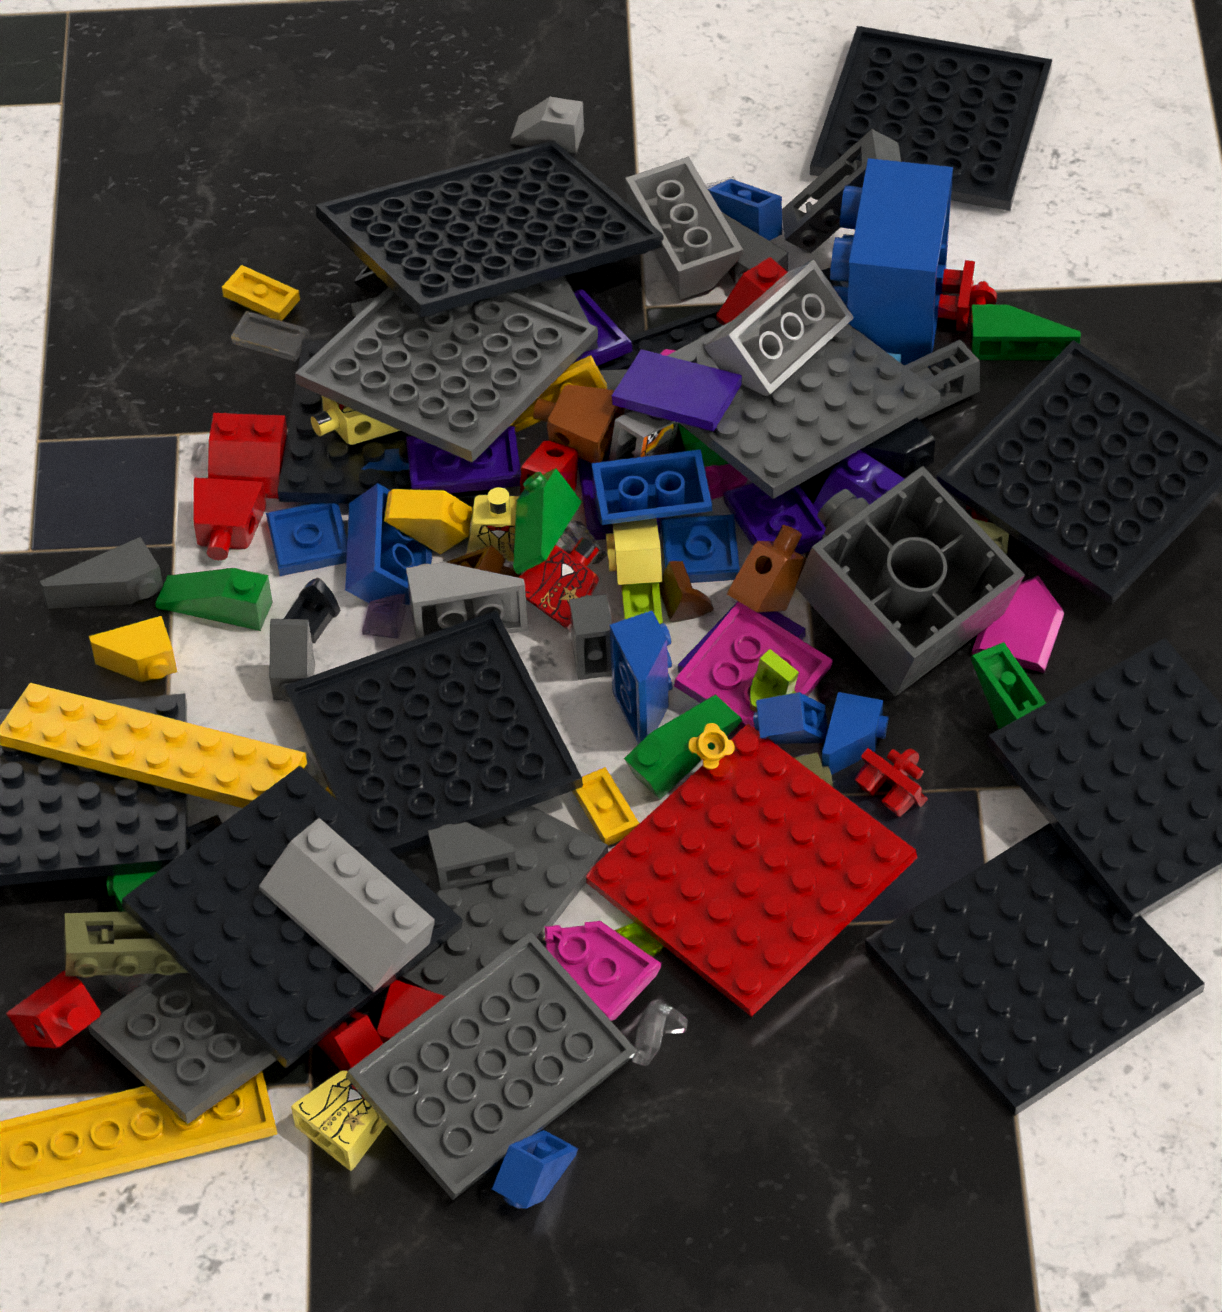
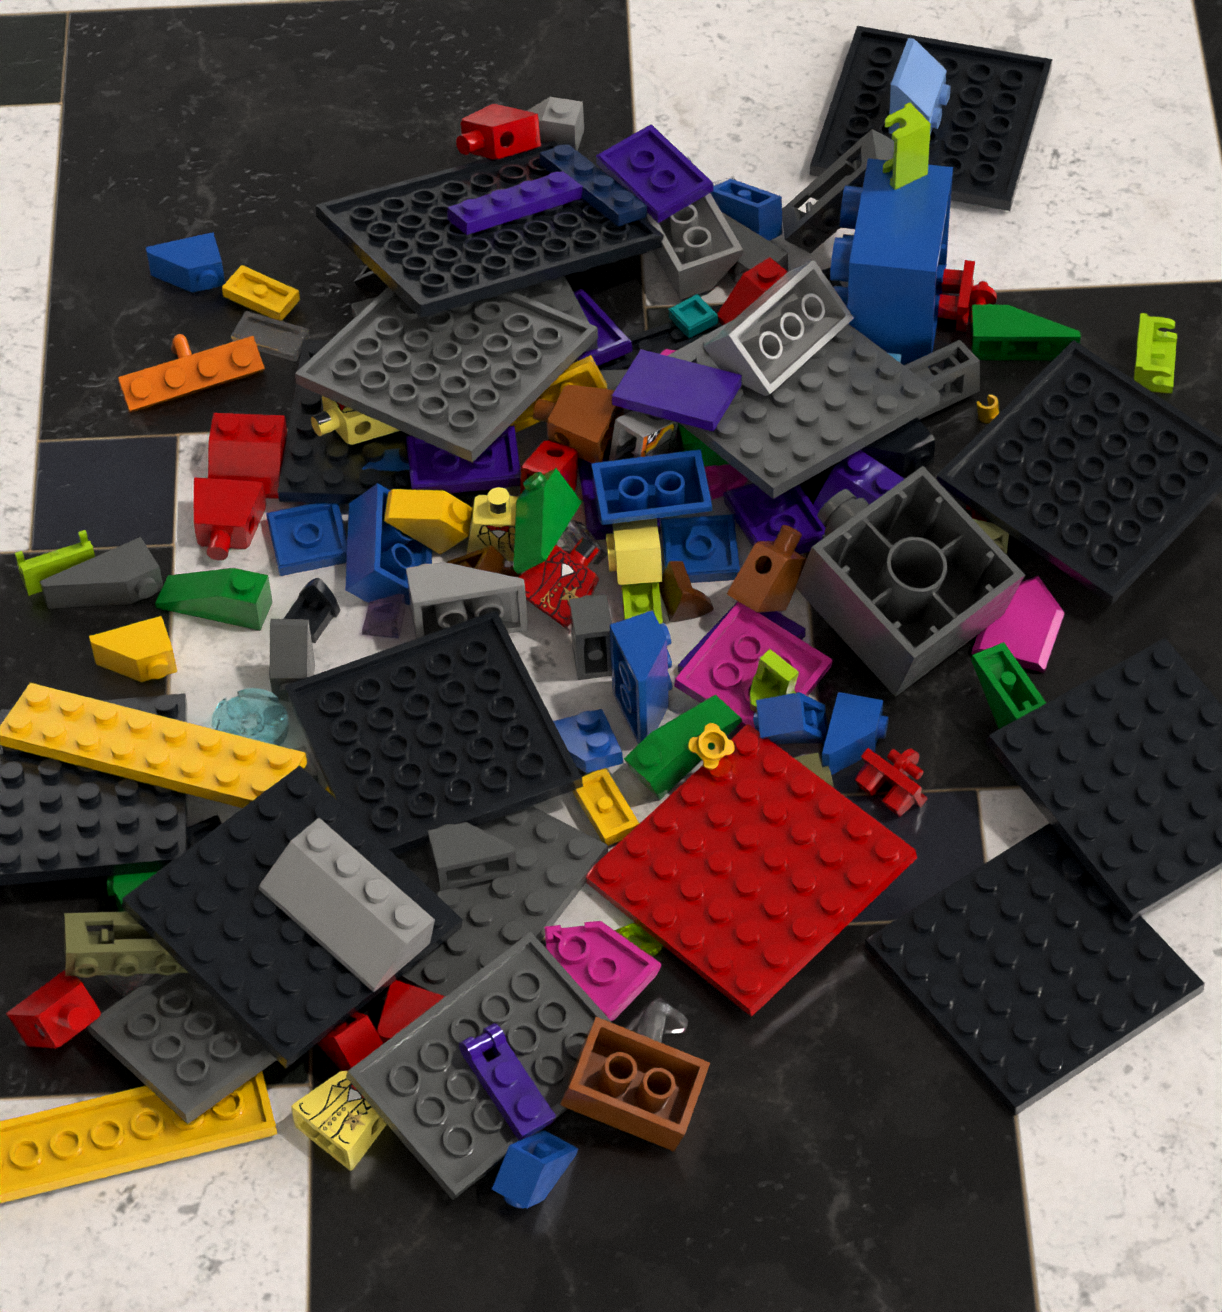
(51, 563): none -> lime hinge
(188, 263): none -> blue slope
(190, 372): none -> orange plate
(253, 704): none -> clear light blue plate
(486, 132): none -> red torso
(507, 1082): none -> dark purple plate
(514, 202): none -> dark purple plate
(590, 740): none -> blue wing
(598, 187): none -> dark blue plate
(635, 1084): none -> dark orange brick
(655, 172): none -> dark purple tile
(693, 316): none -> teal tile
(910, 146): none -> lime hinge
(921, 82): none -> medium blue slope
(988, 413): none -> yellow hand
(1155, 354): none -> lime hinge

